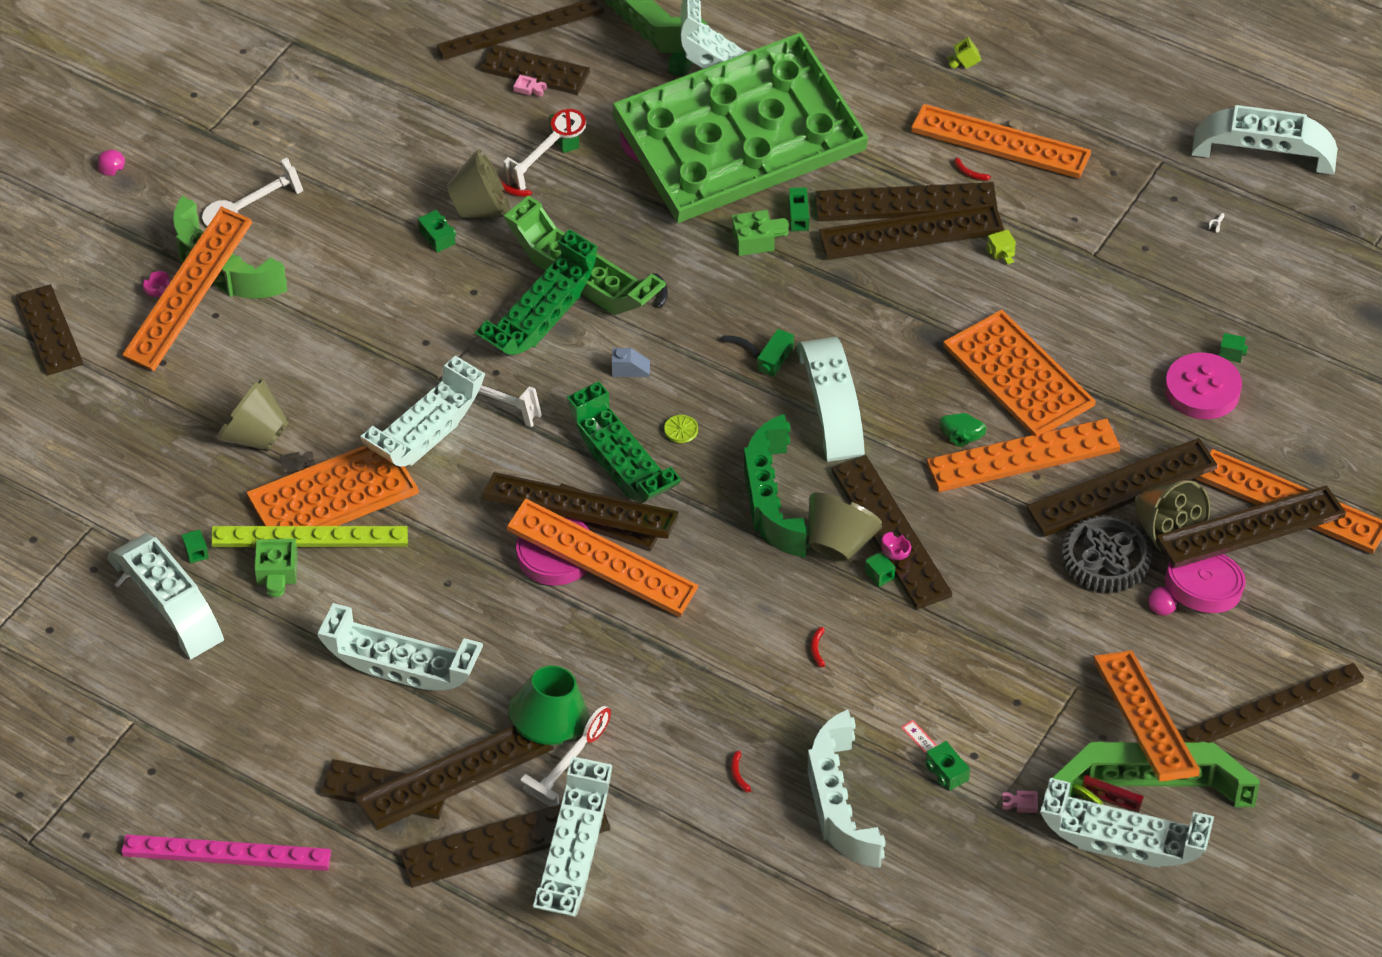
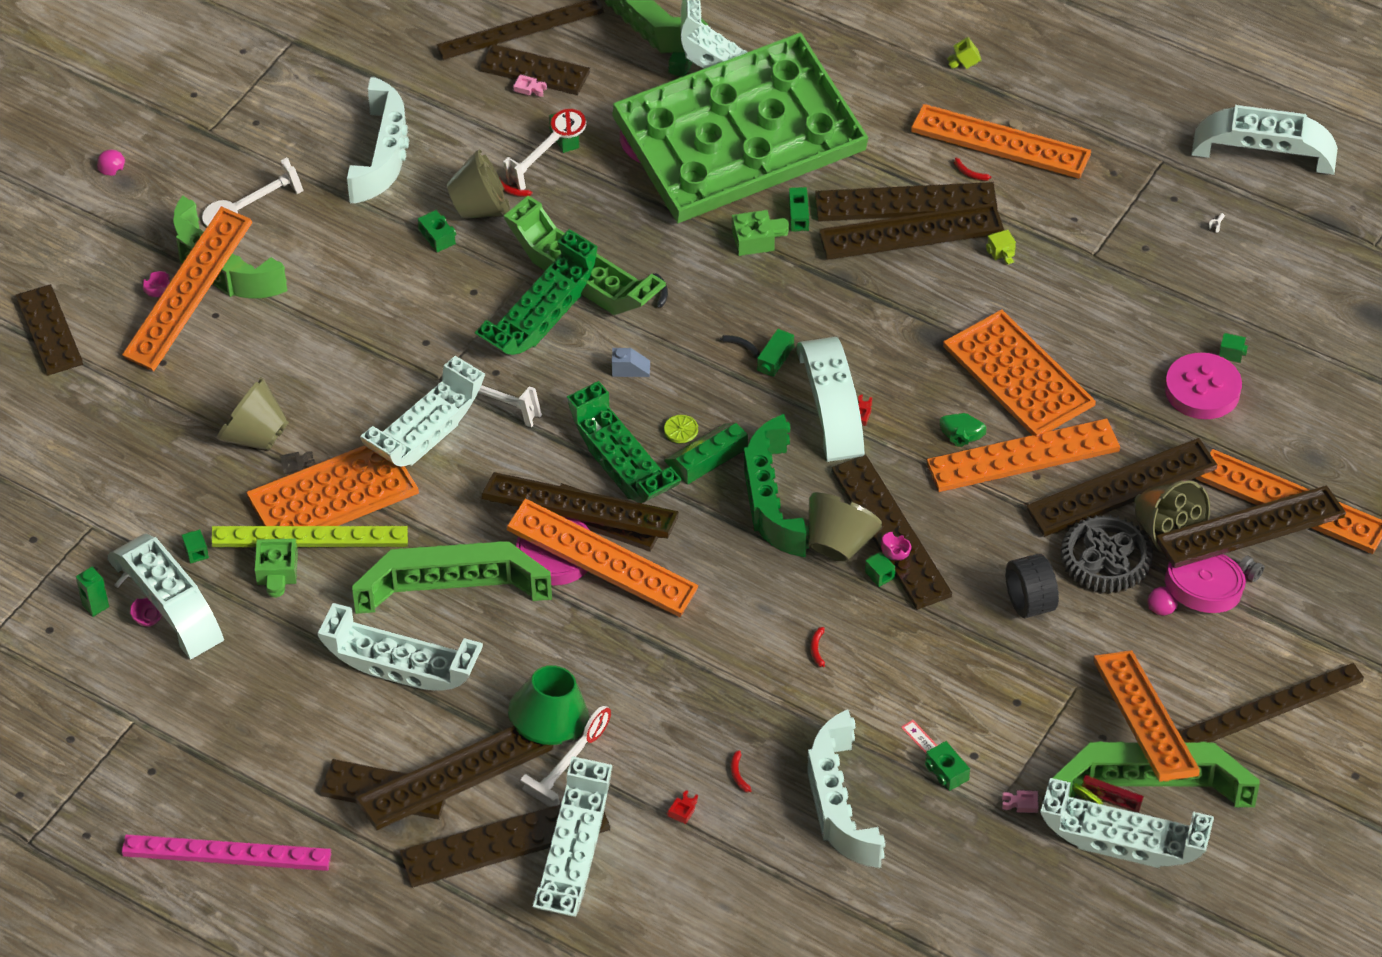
(92, 591): none -> green brick
(144, 612): none -> dark pink hair
(390, 147): none -> light aqua slope
(450, 568): none -> bright green slope
(683, 809): none -> red plate
(708, 452): none -> green slope
(865, 409): none -> red plate
(1032, 585): none -> black tyre
(1251, 568): none -> dark grey wheel

